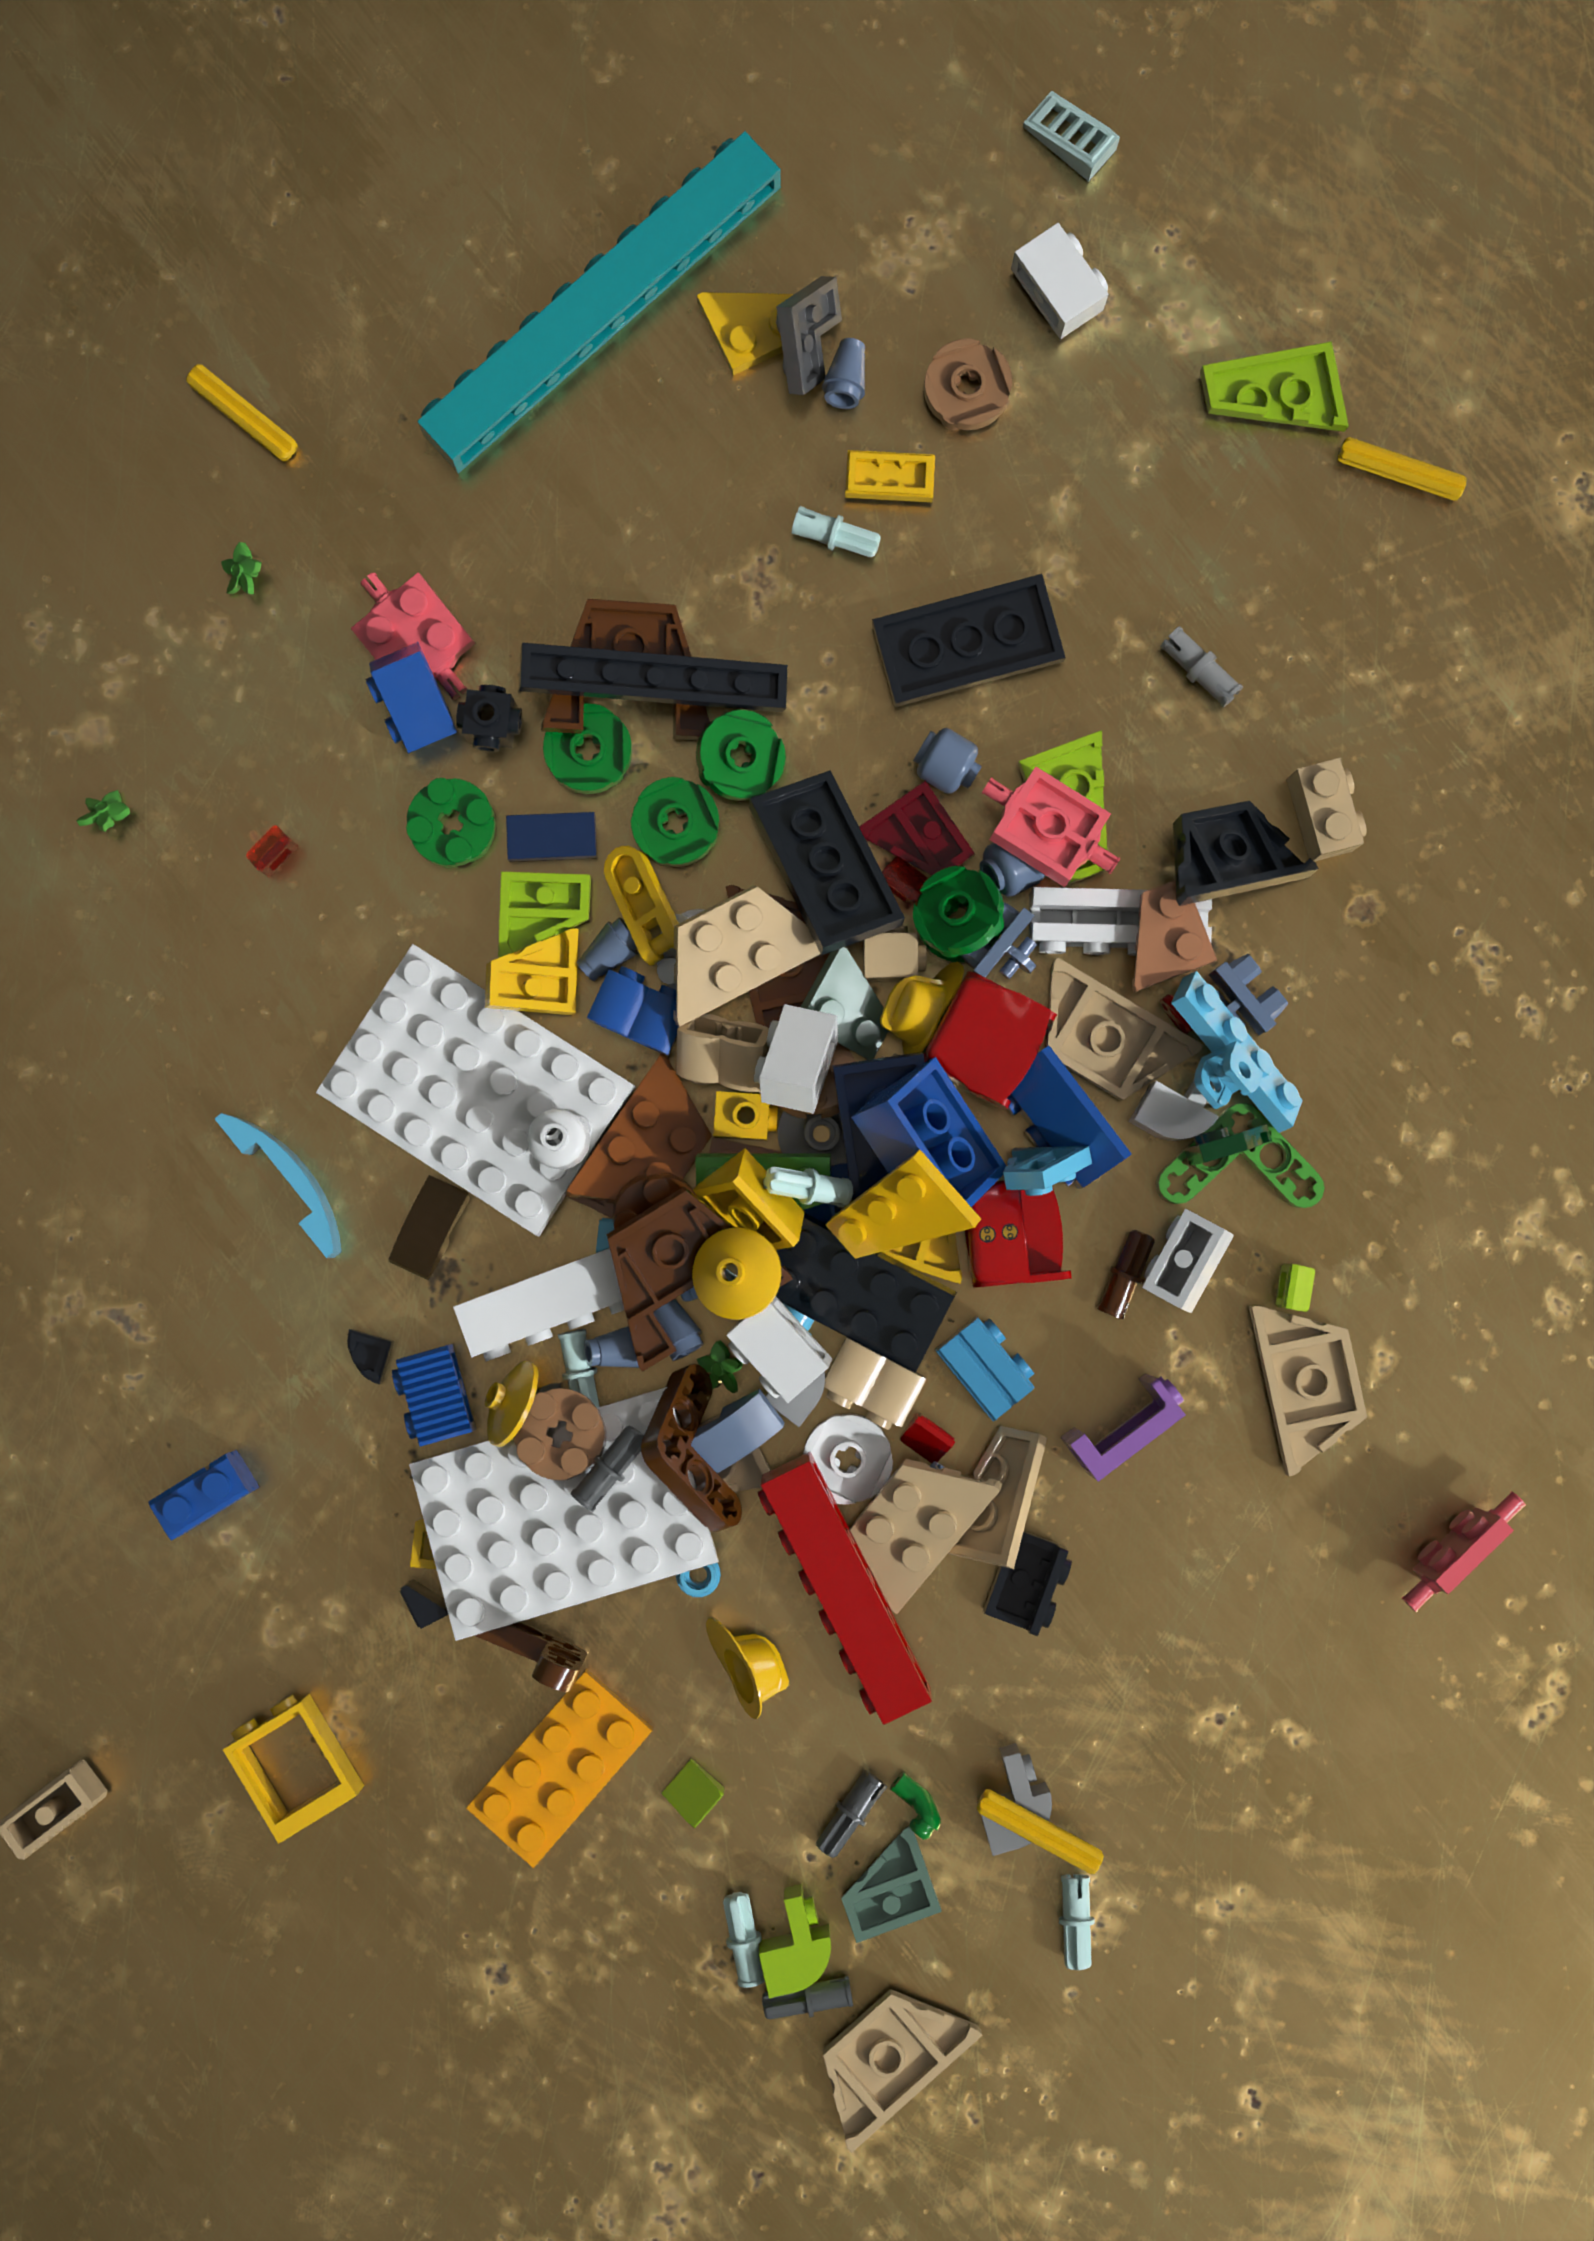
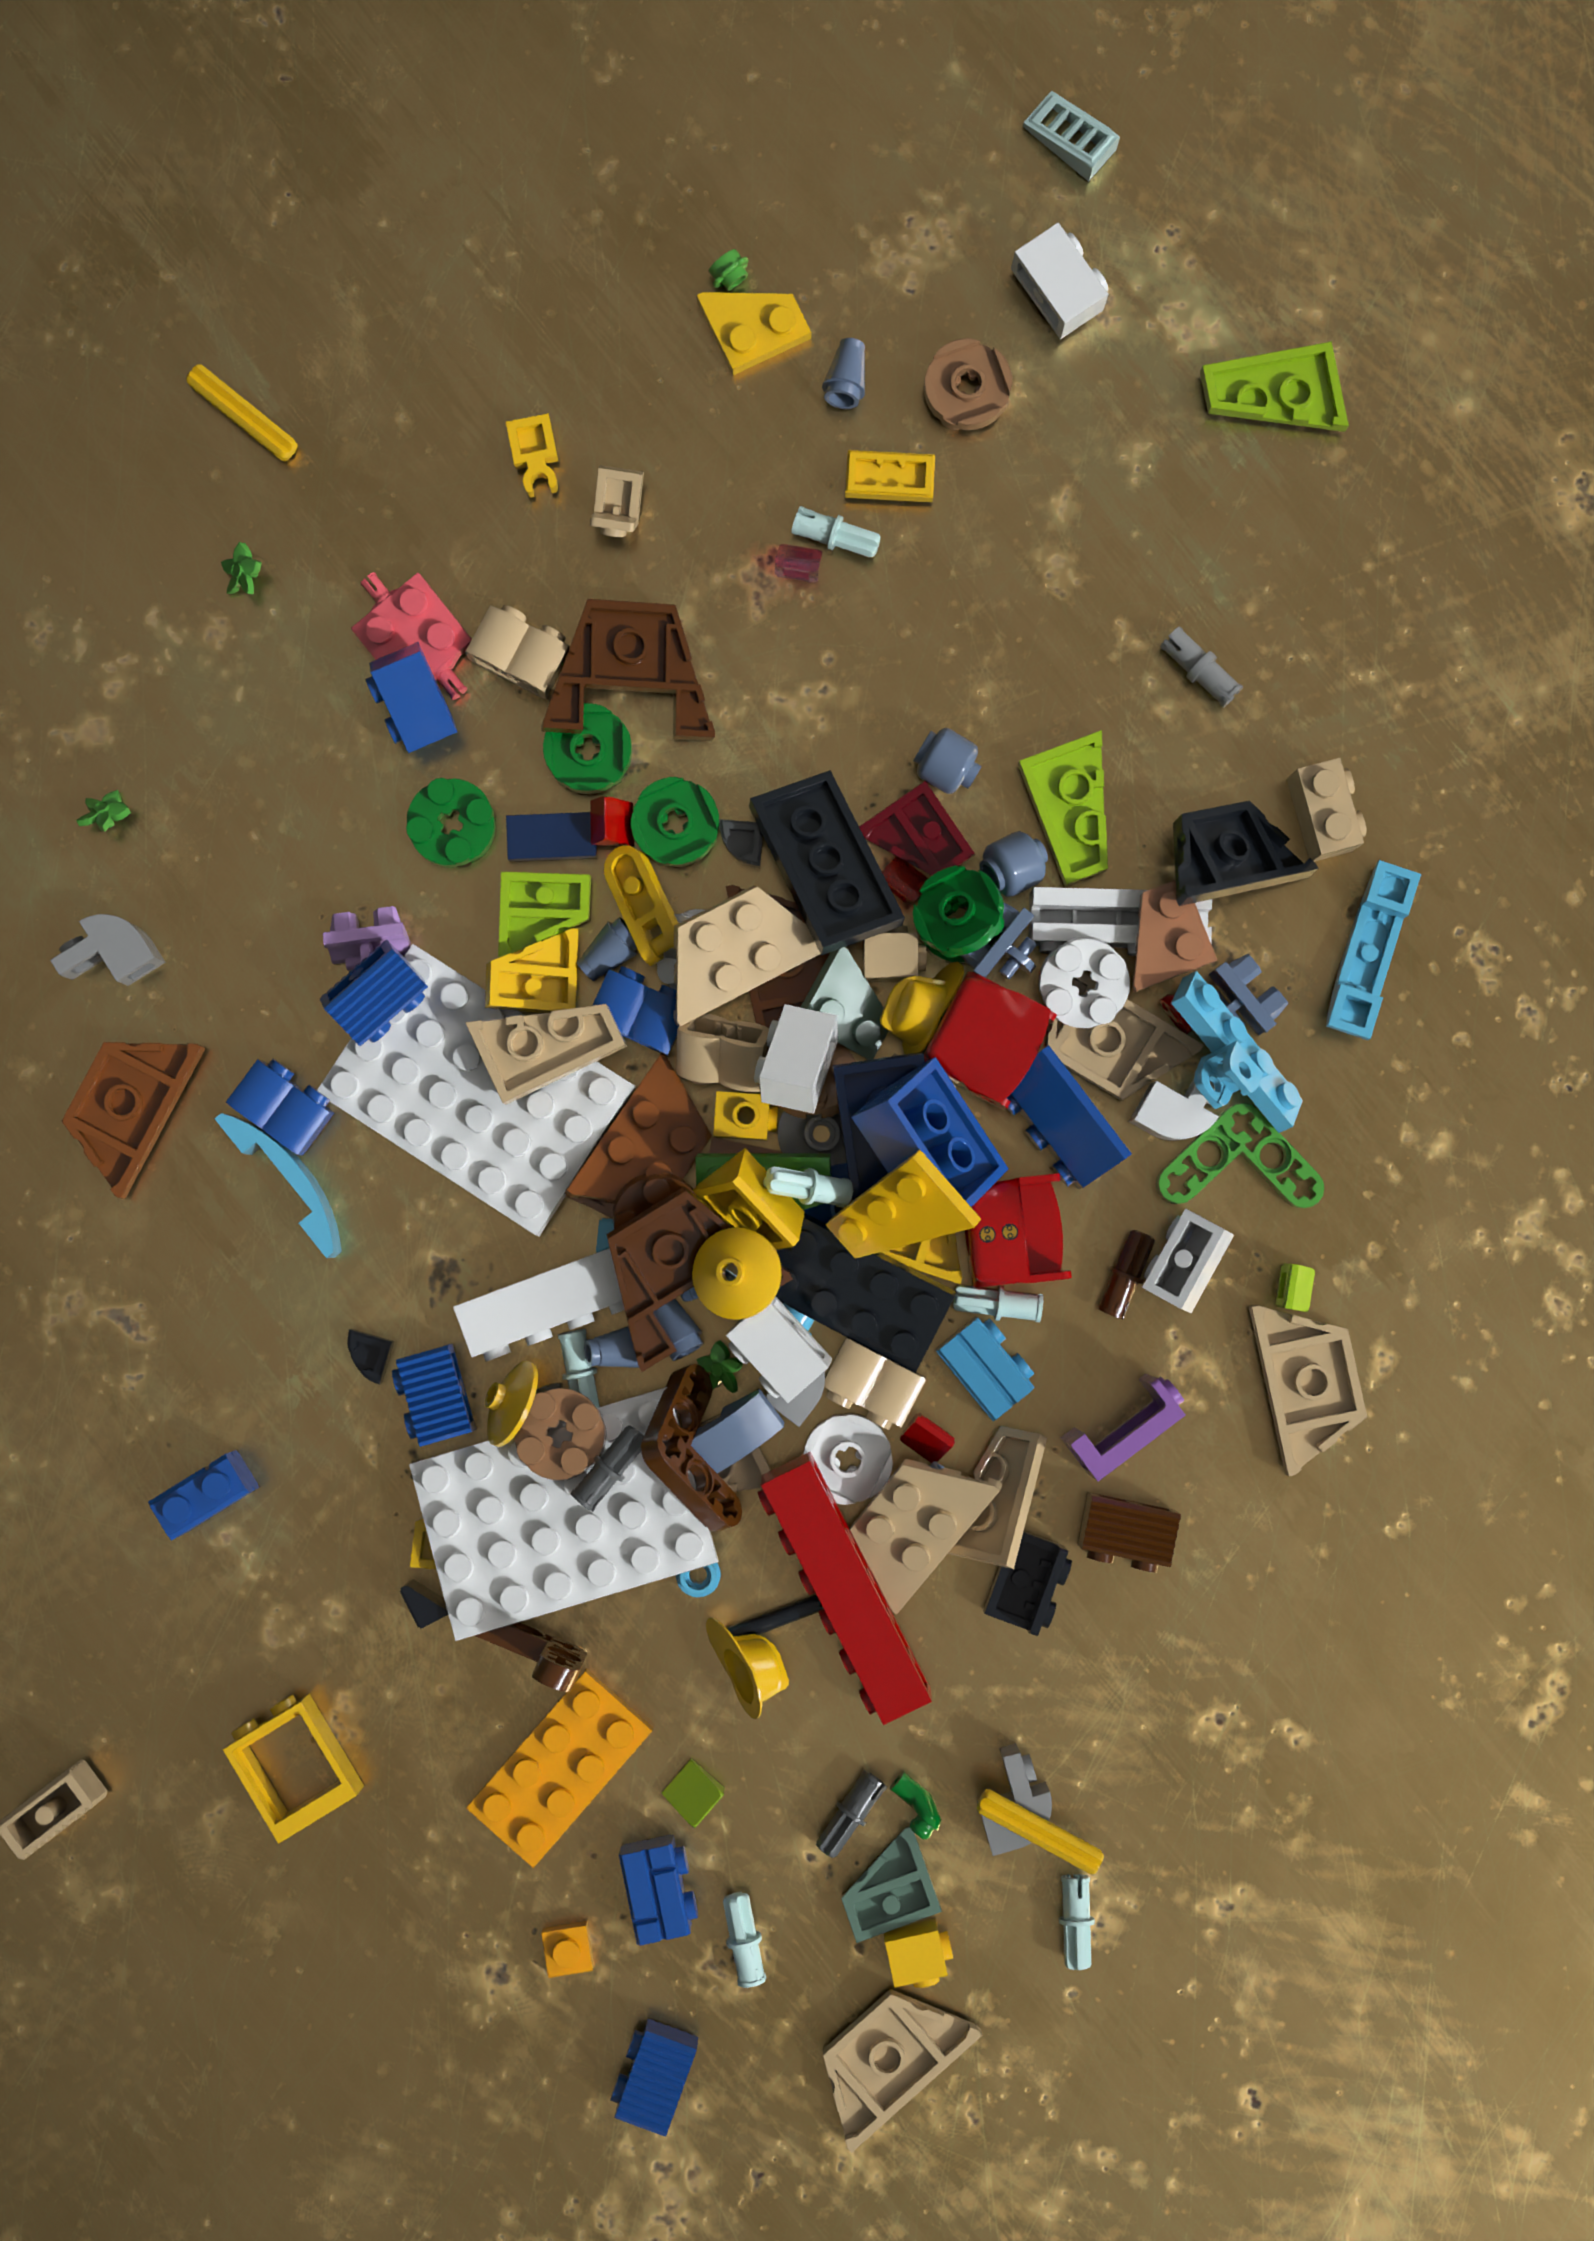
(110, 939): none -> light grey brick
(128, 1104): none -> dark orange wing
(271, 851): clear red slope -> none
(280, 1106): none -> blue brick
(352, 944): none -> lavender hips
(374, 994): none -> blue brick
(428, 1227): dark brown slope -> none
(497, 731): black brick -> none
(518, 651): none -> tan brick
(533, 447): none -> yellow plate
(542, 1048): none -> tan wing
(566, 1152): white head -> none
(567, 1949): none -> light orange plate
(600, 301): teal brick -> none
(611, 822): none -> red slope
(617, 500): none -> tan bracket
(652, 677): black plate -> none
(656, 1889): none -> blue brick
(656, 2076): none -> blue brick
(729, 270): none -> bright green plate
(743, 841): none -> dark grey tile
(760, 741): green plate -> none
(778, 1617): none -> black bar
(796, 1958): lime brick -> none
(798, 563): none -> clear pink slope
(801, 324): flat silver plate -> none
(815, 1998): dark grey axle -> none
(918, 1953): none -> yellow brick
(968, 640): black plate -> none
(998, 1303): none -> light aqua axle
(1041, 1167): medium azure wing -> none
(1050, 826): coral plate -> none
(1070, 961): none -> white plate
(1128, 1531): none -> reddish brown brick
(1222, 1144): dark green wing -> none
(1370, 949): none -> medium azure slope
(1402, 468): yellow axle -> none
(1452, 1559): coral plate -> none

